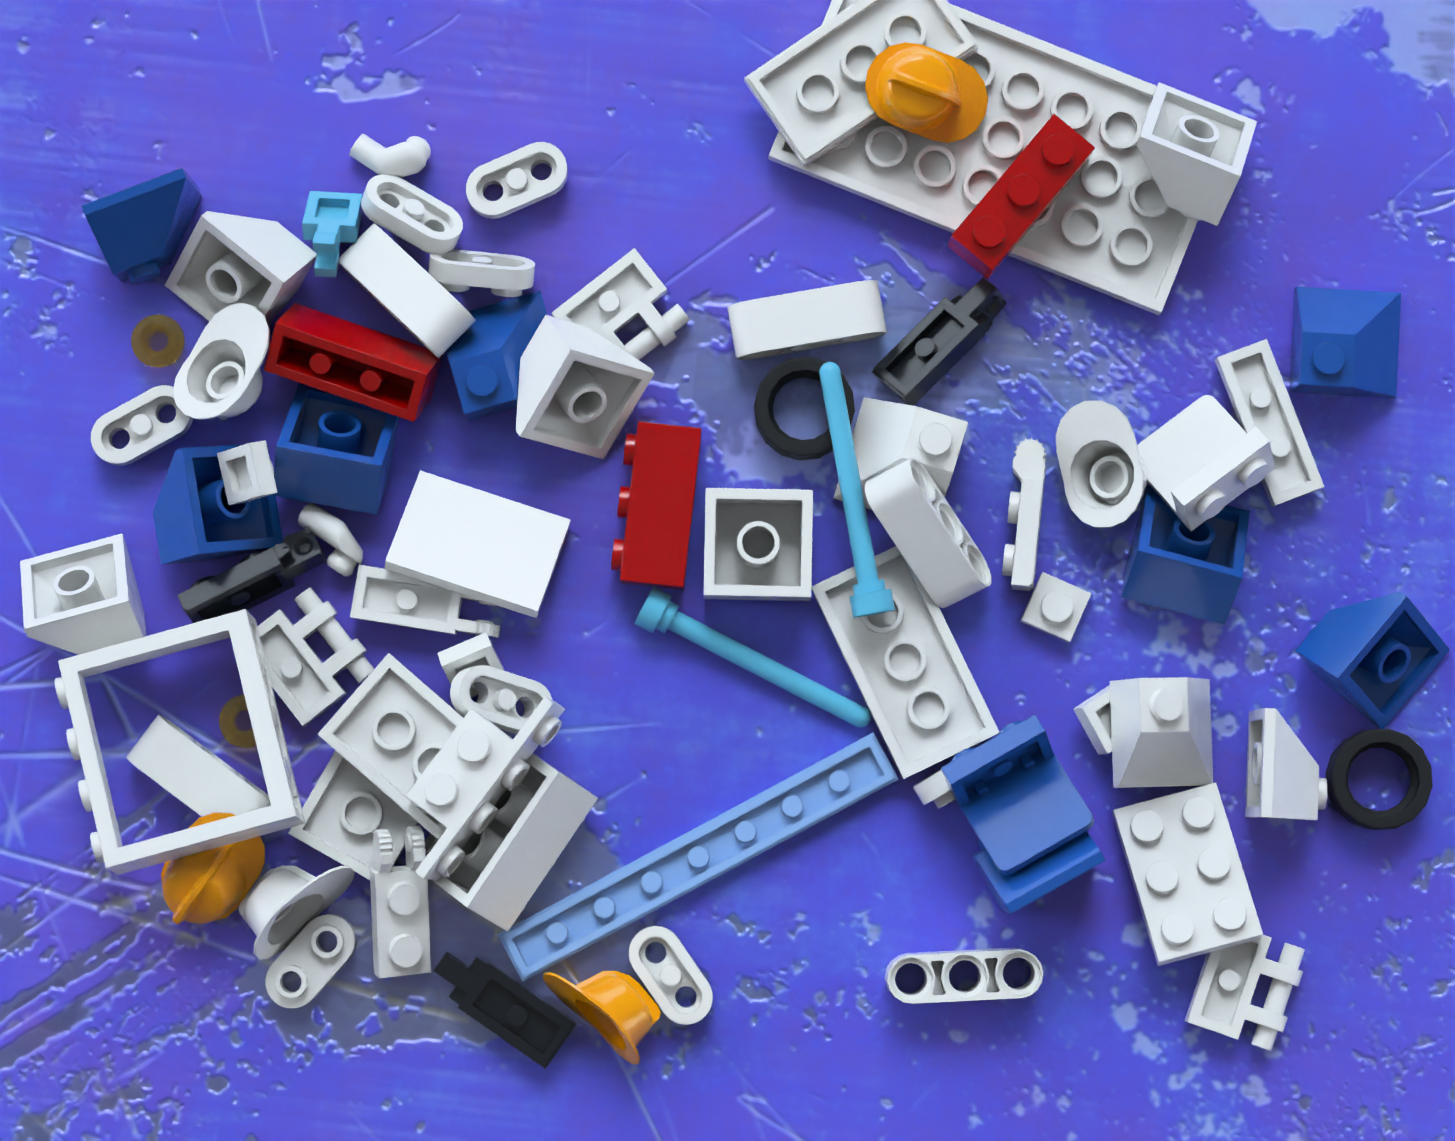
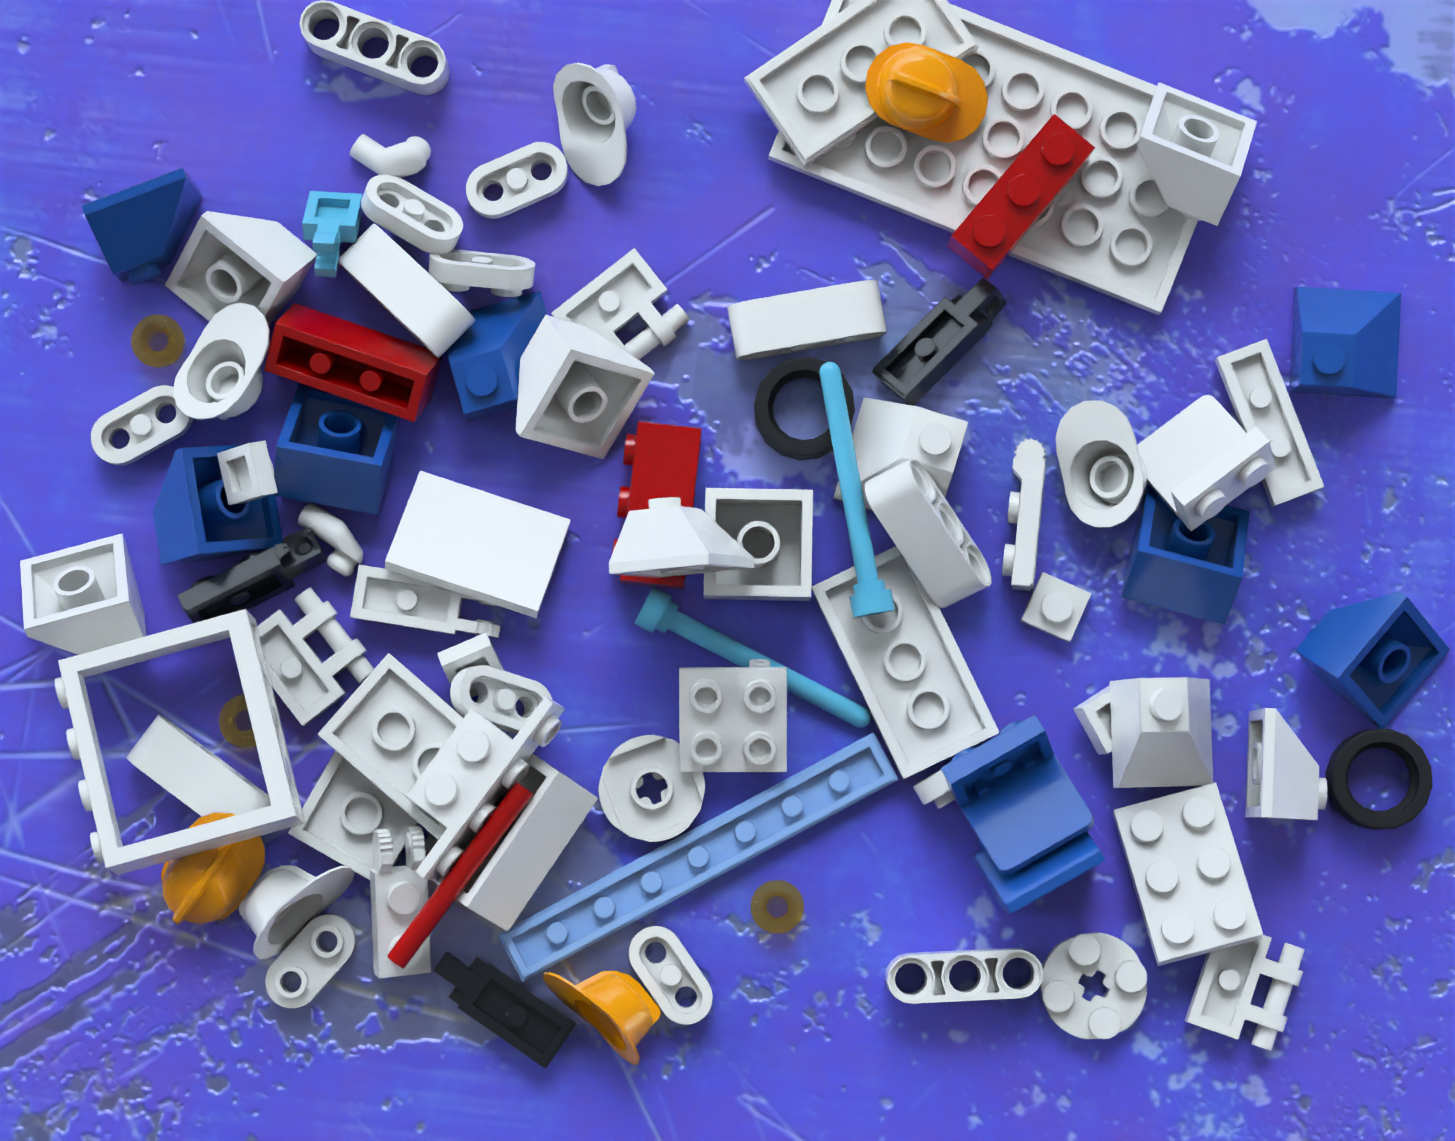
(358, 28): none -> white beam
(460, 875): none -> red bar
(593, 120): none -> white piece
(637, 815): none -> white plate
(674, 543): none -> white slope
(733, 718): none -> white hinge
(789, 919): none -> clear yellow plate
(1123, 977): none -> white plate

